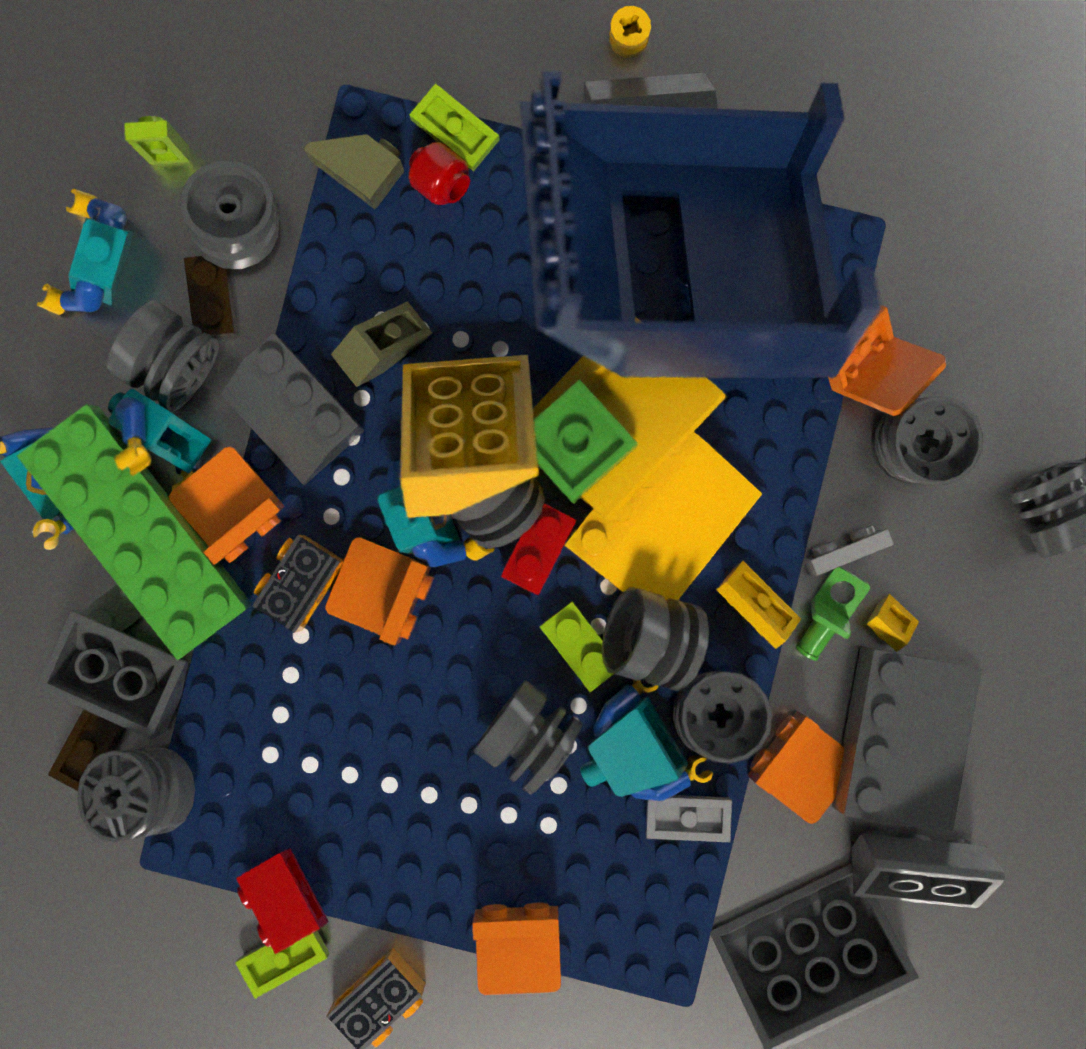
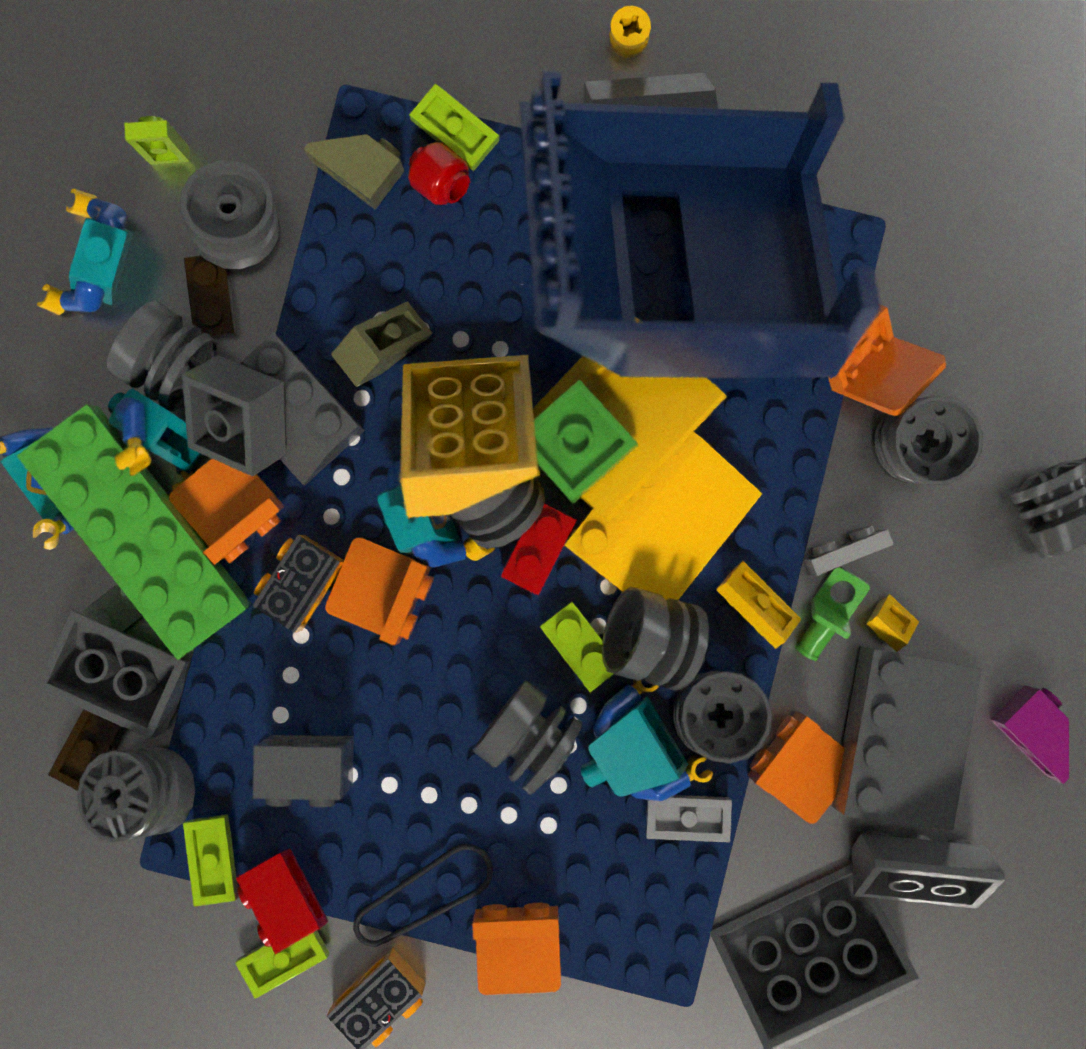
(210, 860): none -> lime plate
(235, 414): none -> dark grey brick
(303, 769): none -> dark grey brick
(374, 943): none -> black piece
(1038, 730): none -> magenta slope

